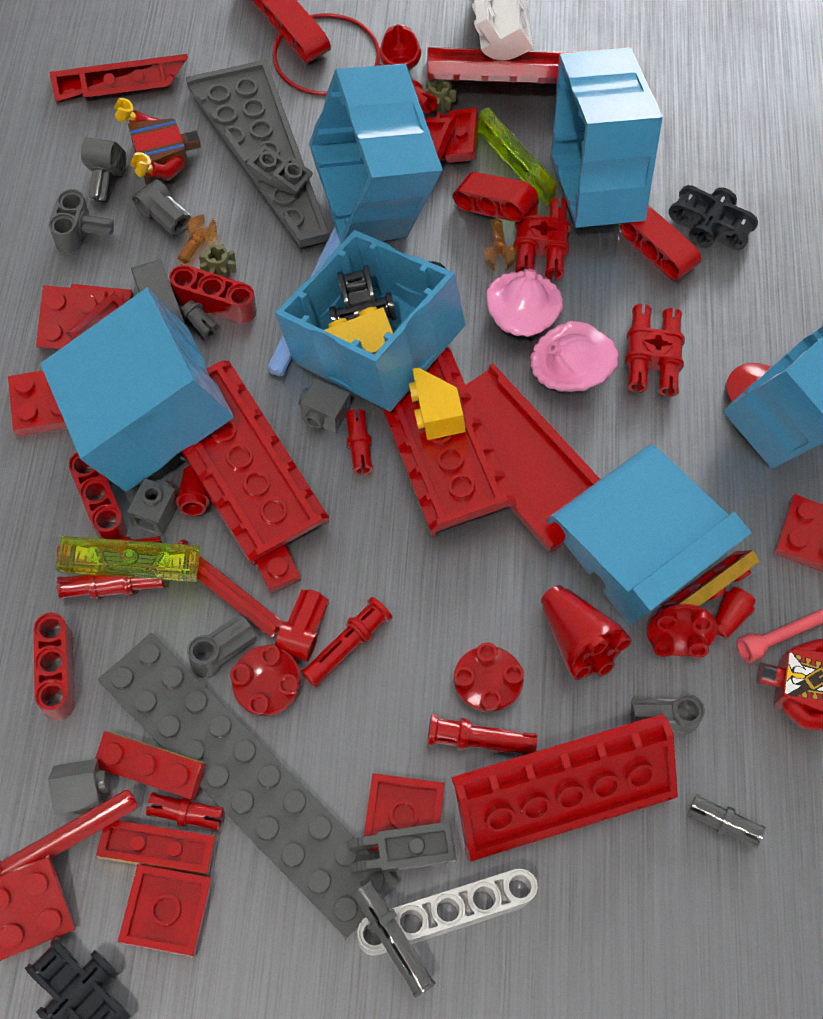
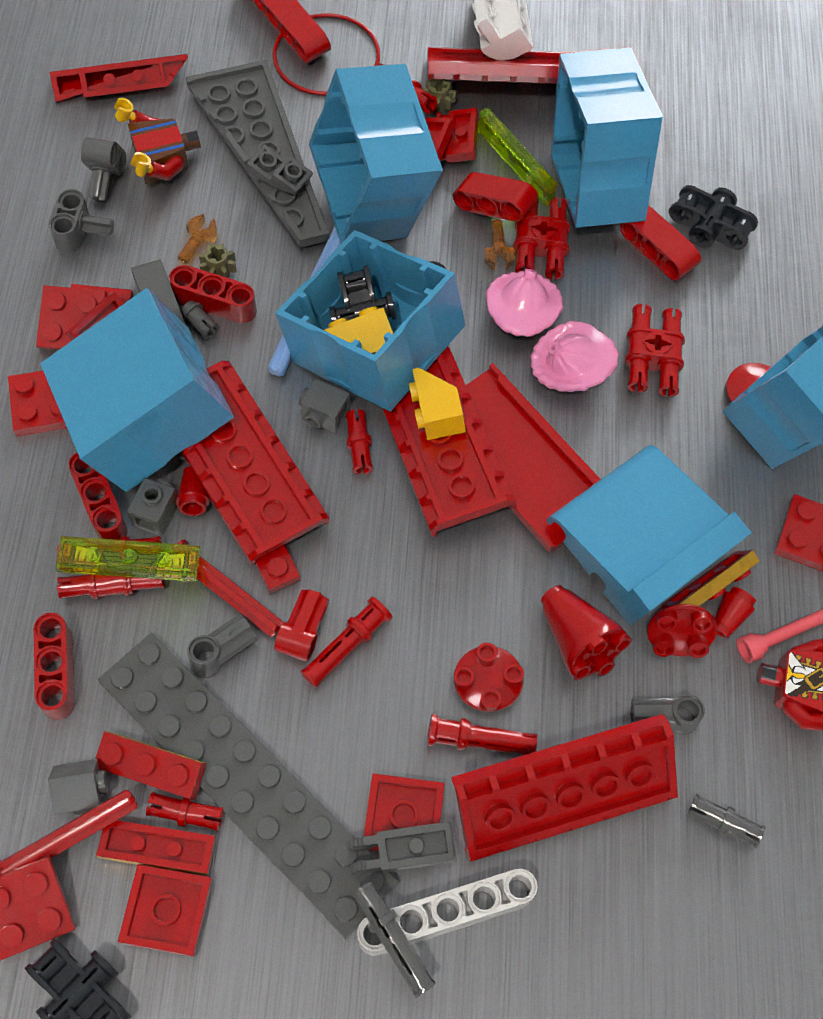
(157, 202): dark grey piece -> none
(265, 680): red dish -> none
(400, 47): red hair -> none

